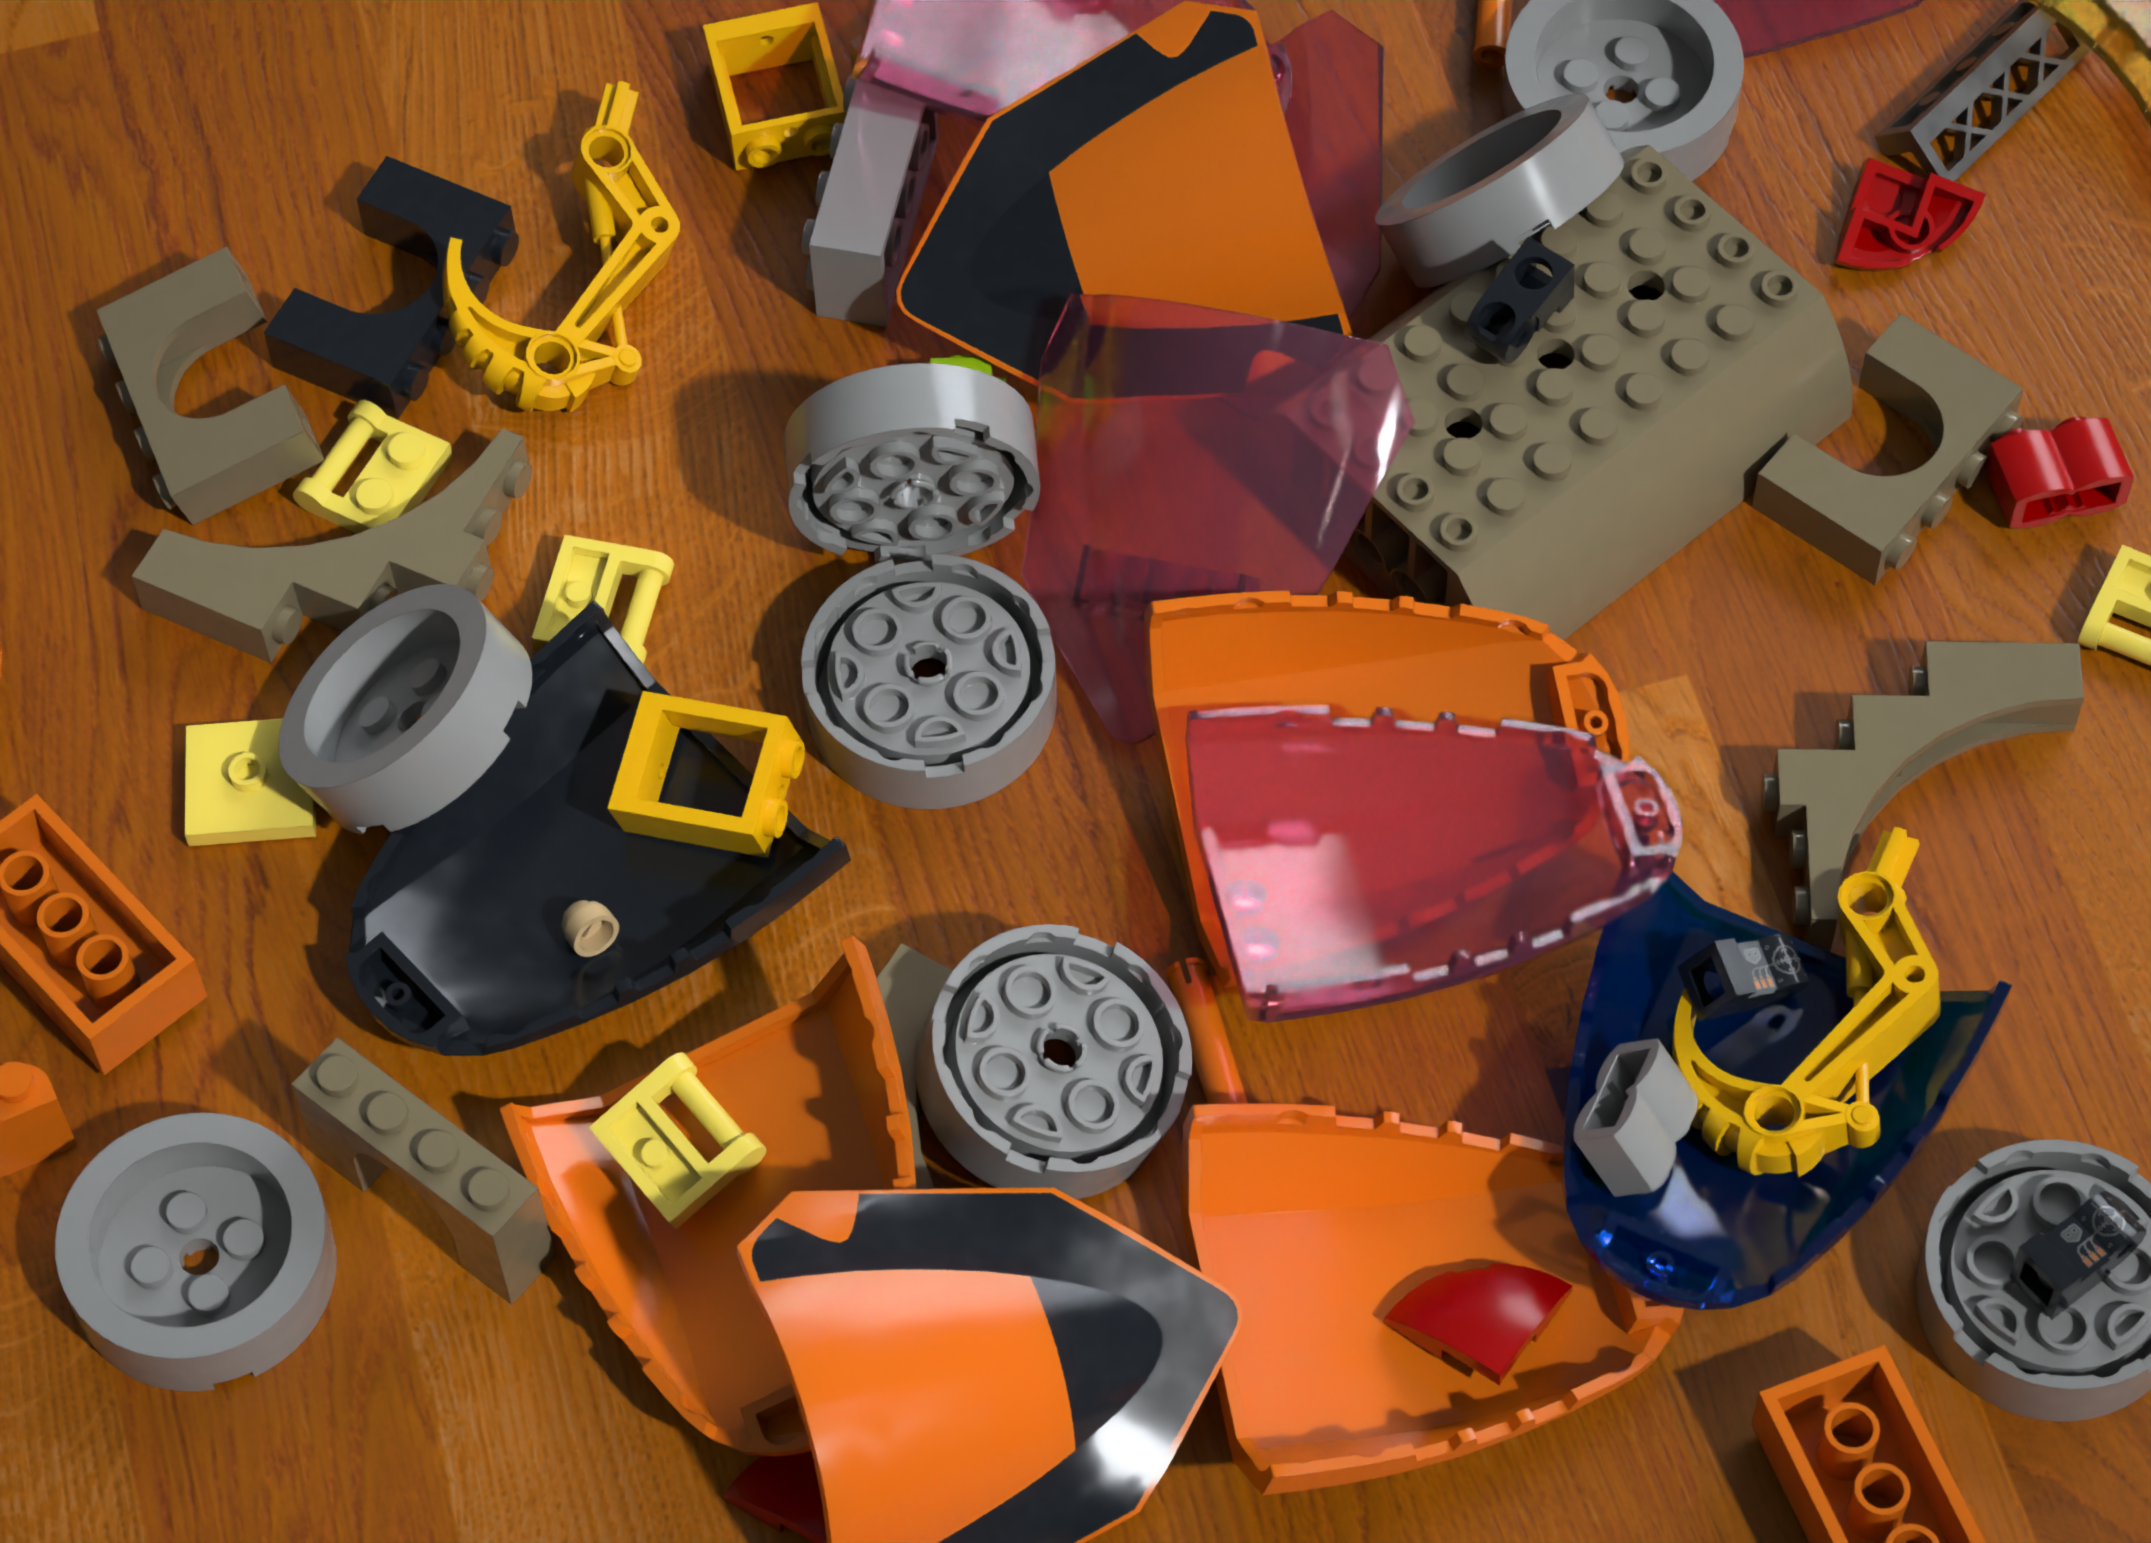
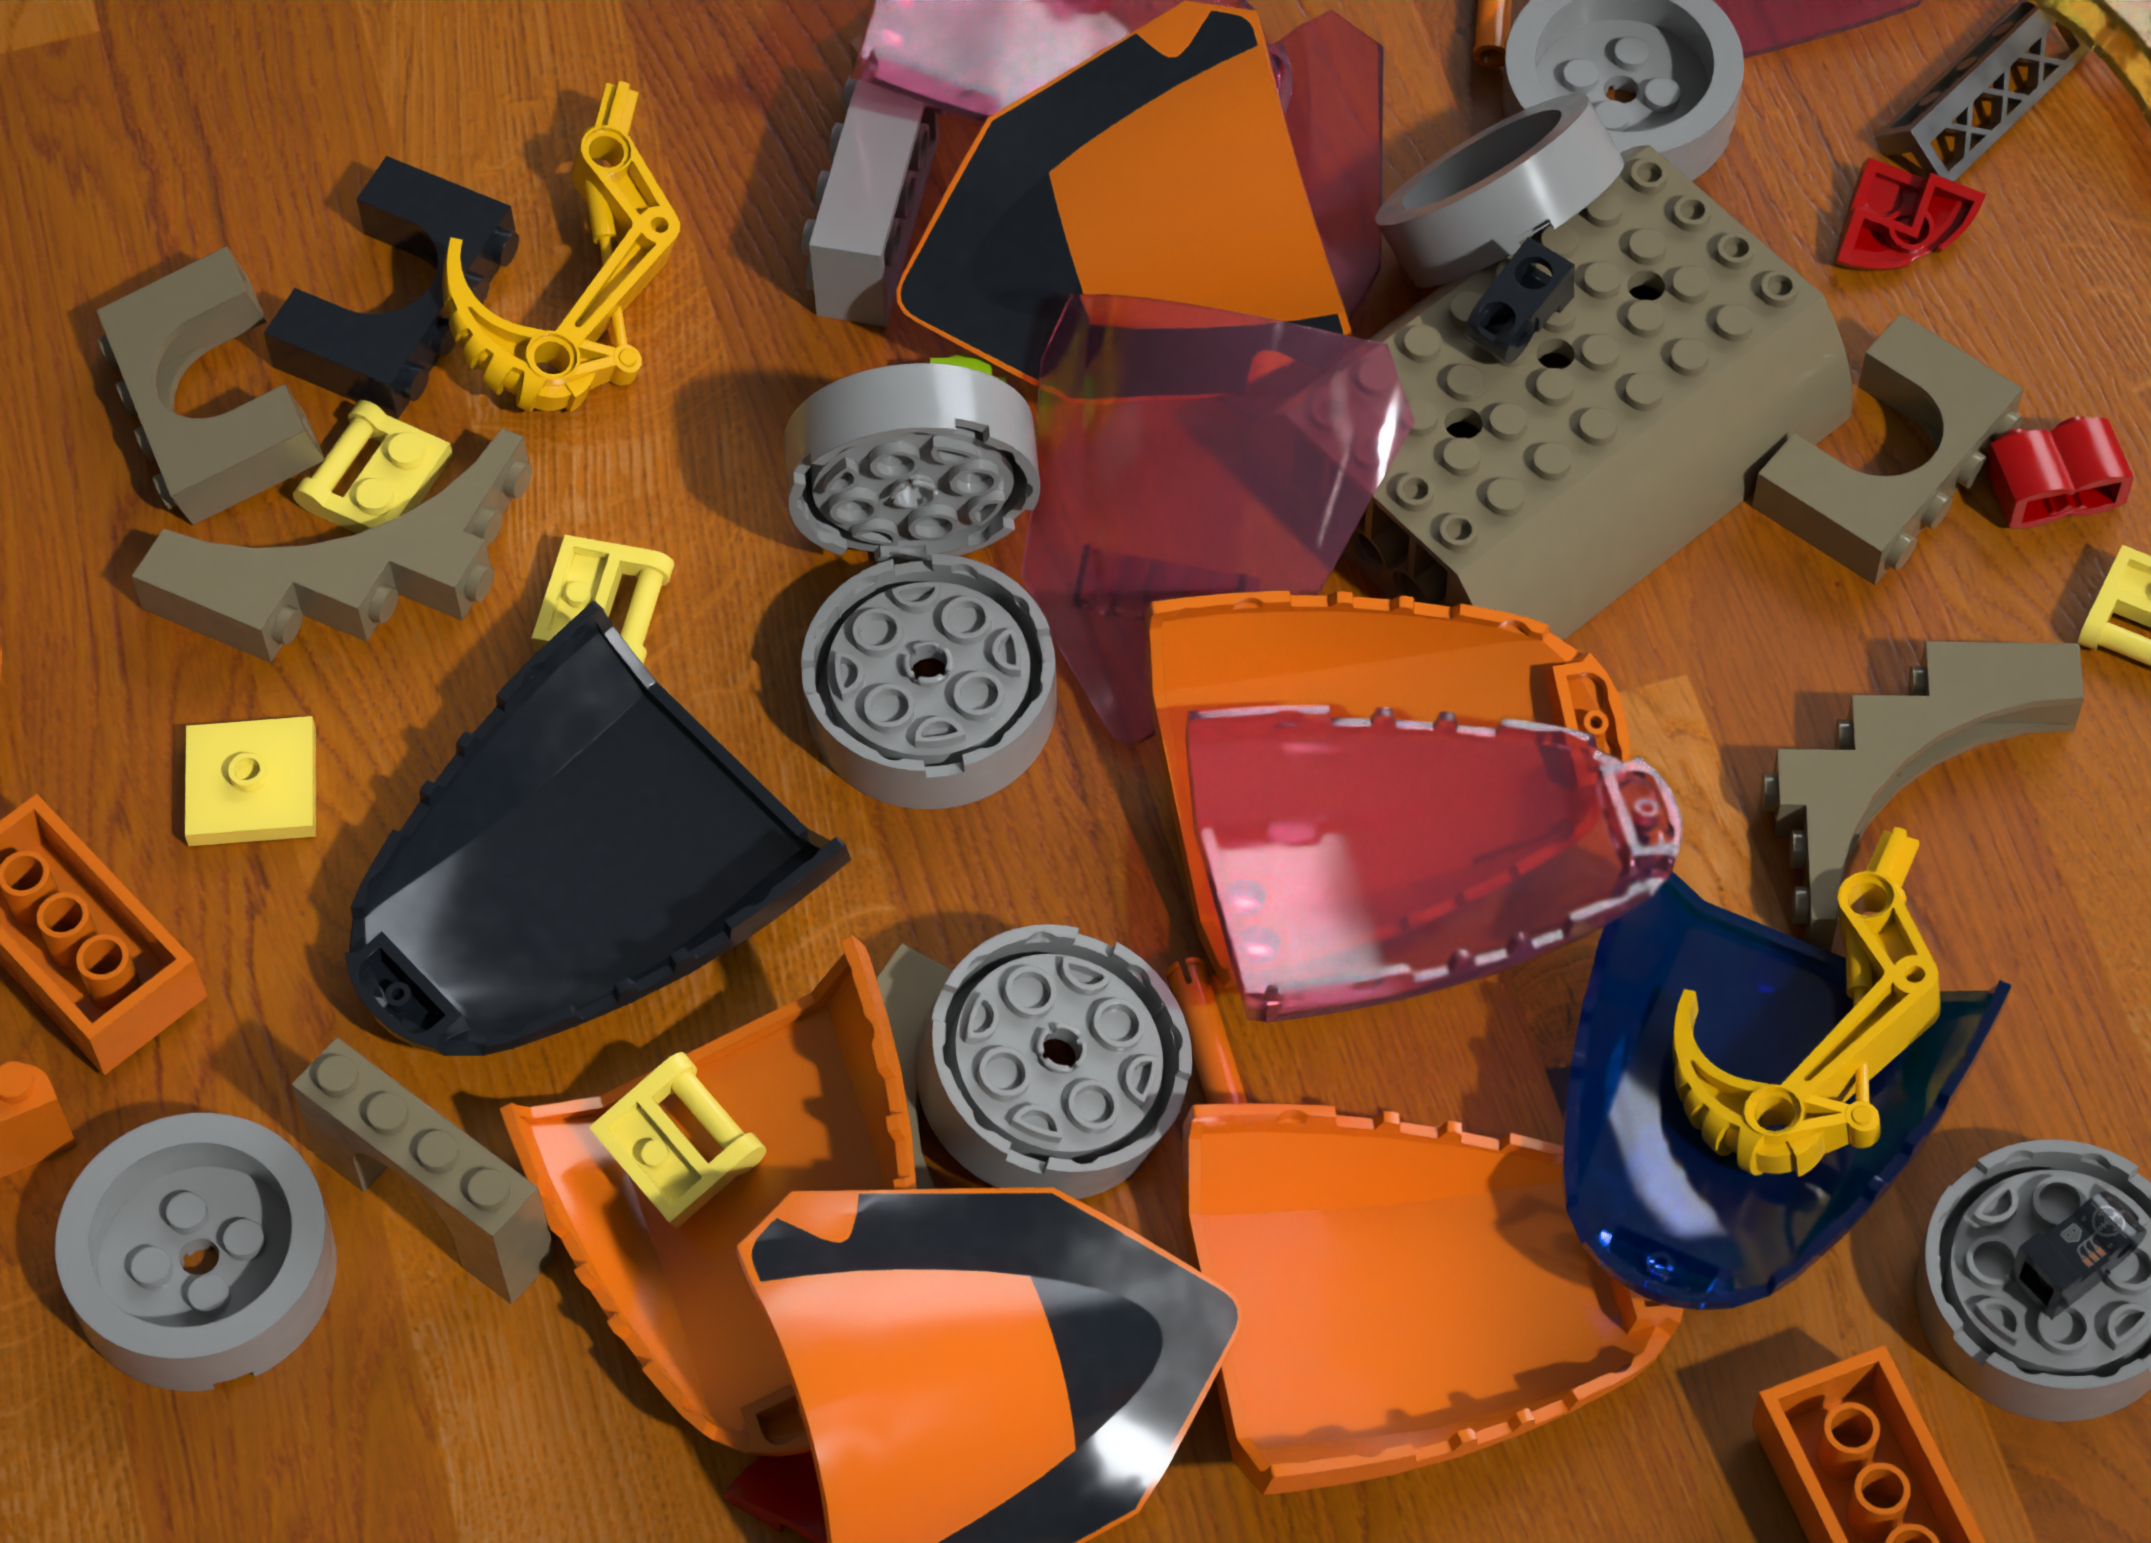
(354, 716): light grey brick -> none
(589, 927): tan hinge -> none
(648, 757): yellow window -> none
(794, 37): yellow window -> none
(1480, 1314): red brick -> none
(1636, 1118): light grey brick -> none
(1750, 972): black leg -> none

